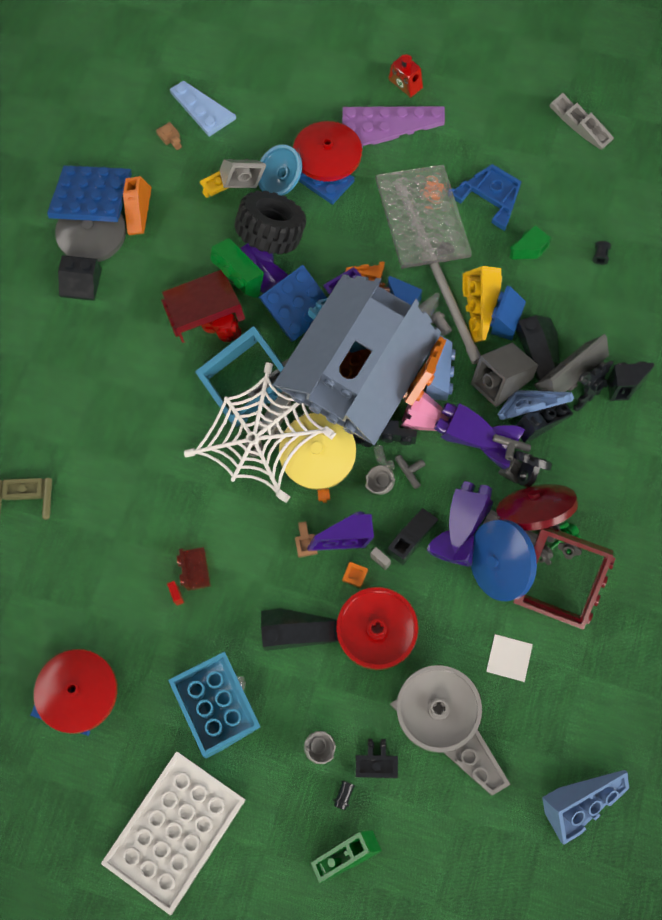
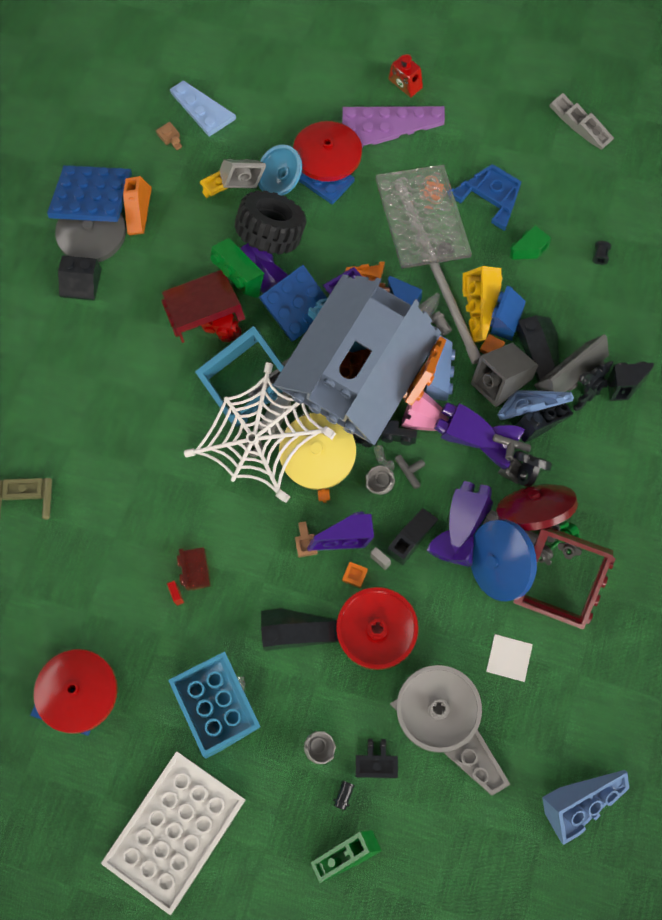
(490, 344): none -> orange tile

